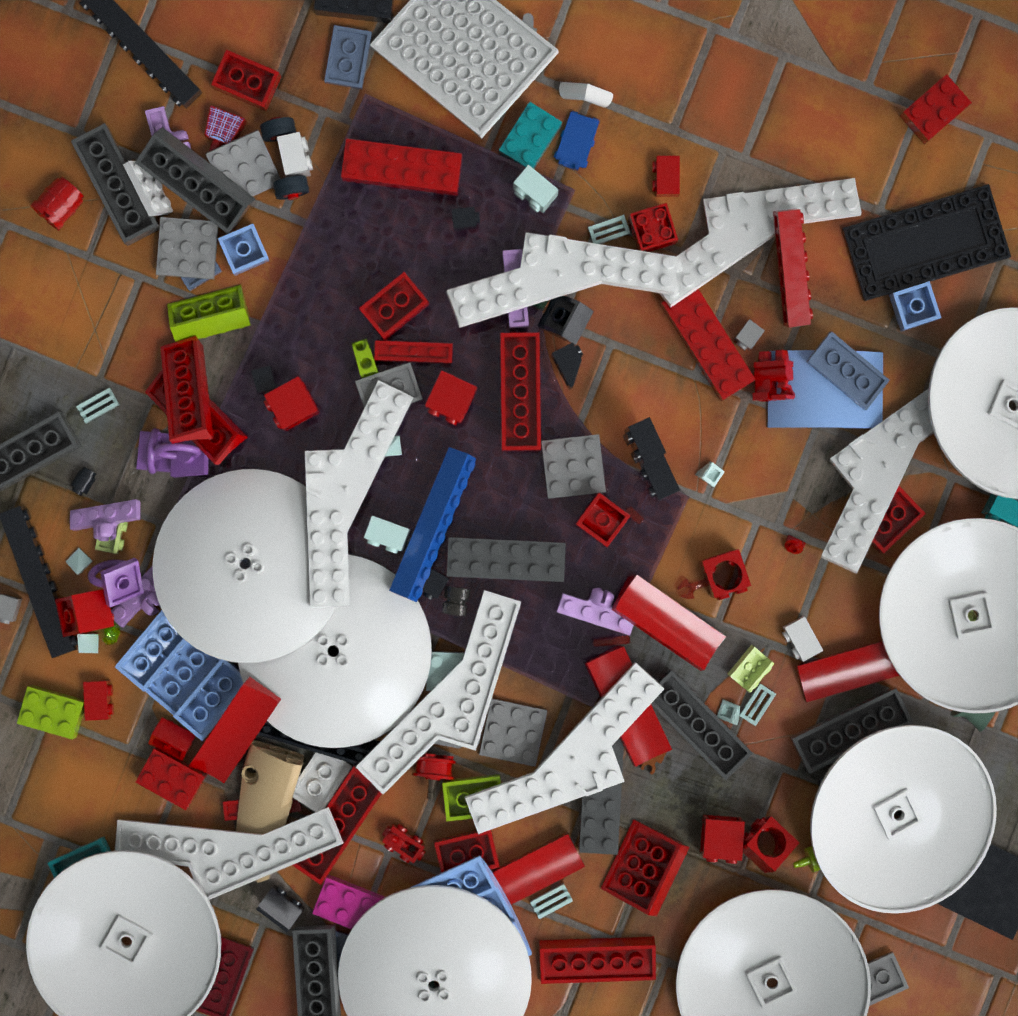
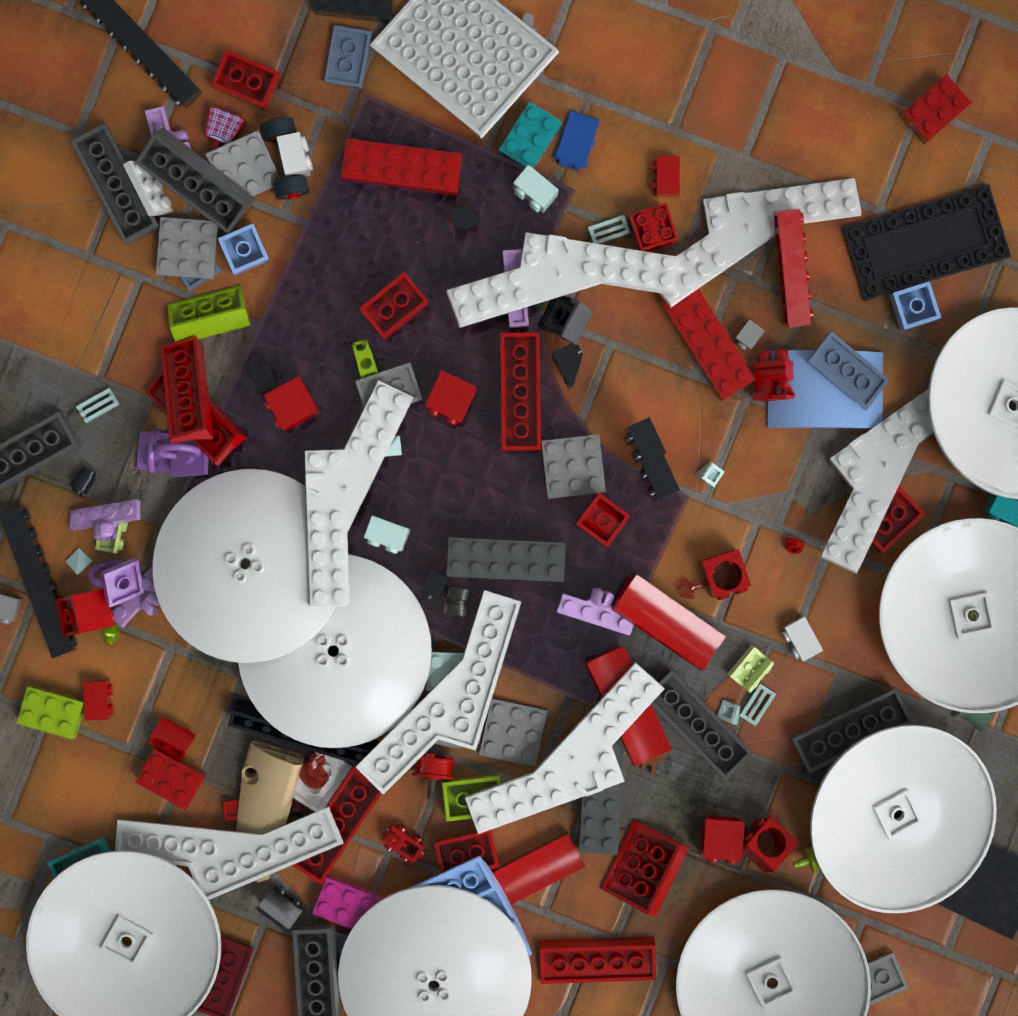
(58, 202): red piece -> none
(88, 643): light aqua slope -> none
(180, 677): light blue slope -> none
(235, 730): red arch -> none
(313, 773): none -> clear red piece
(413, 351): red plate -> none
(433, 524): blue brick -> none
(566, 894): light aqua tile -> none
(585, 92): white brick -> none
(612, 641): clear red bar -> none
(636, 517): clear red tile -> none
(845, 671): red arch -> none

